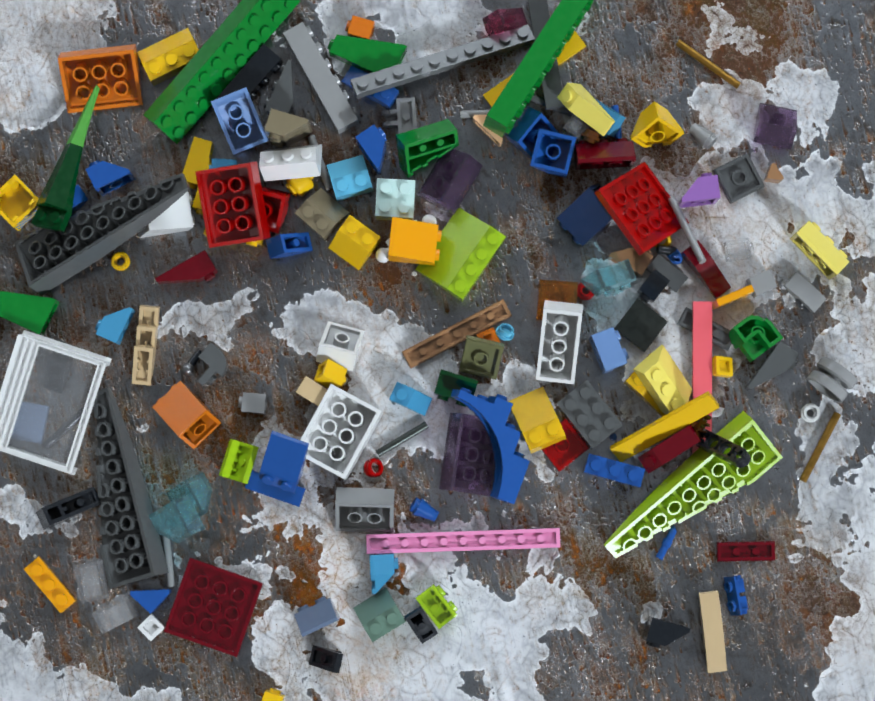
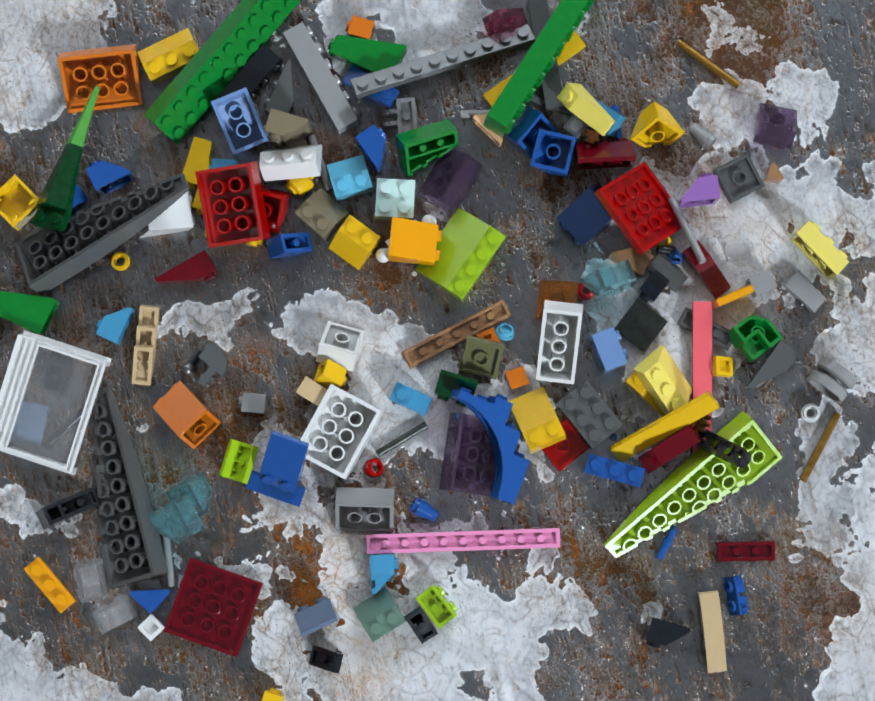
(517, 378): none -> orange tile

